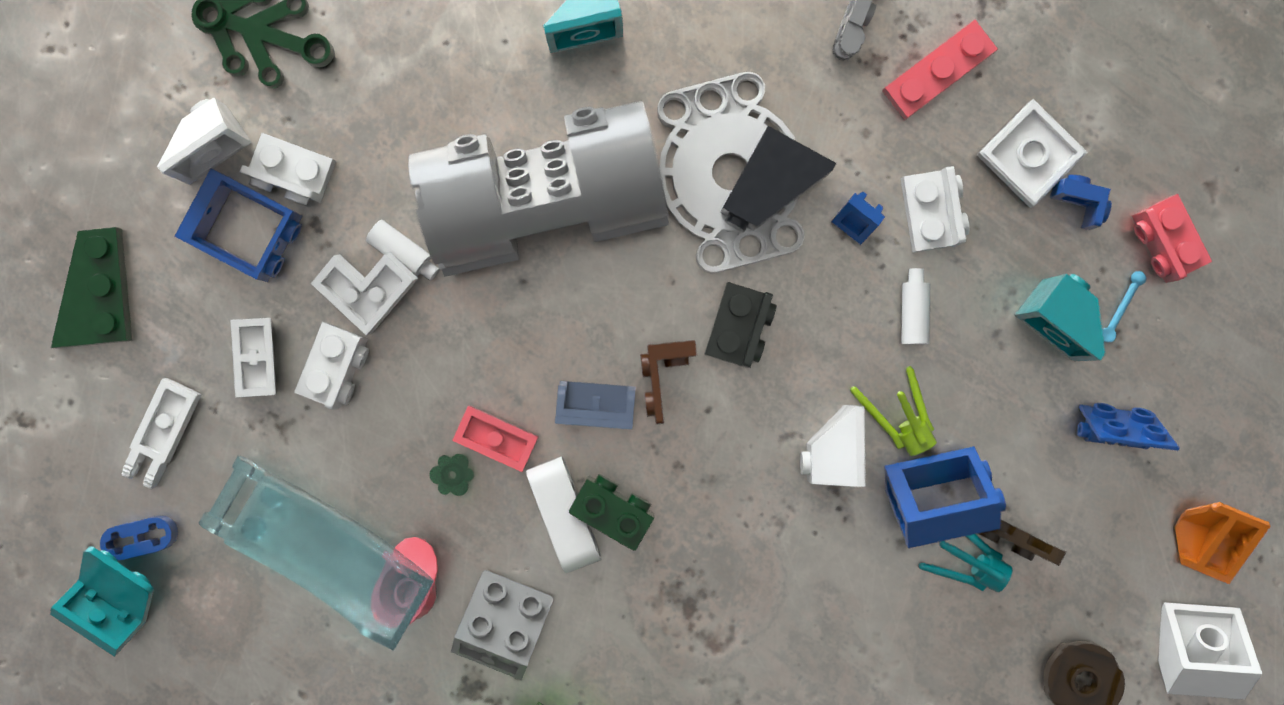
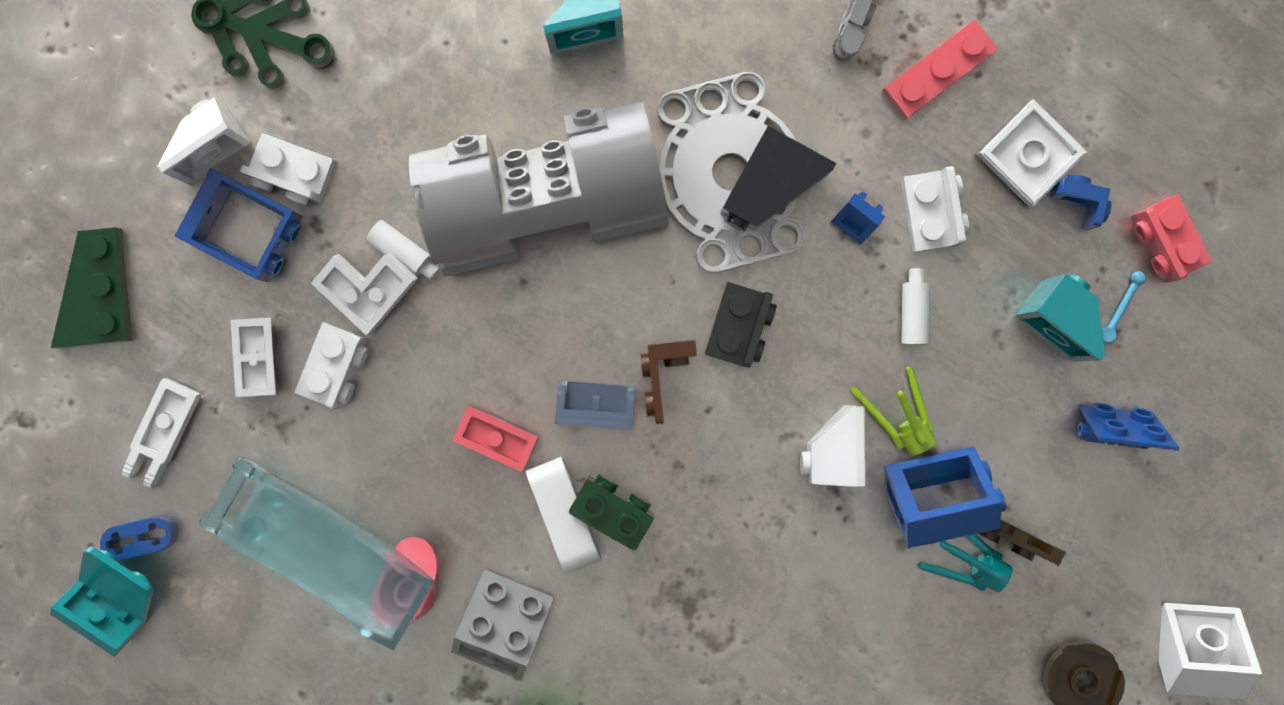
(441, 474): clear green plant -> none
(1218, 539): orange slope -> none

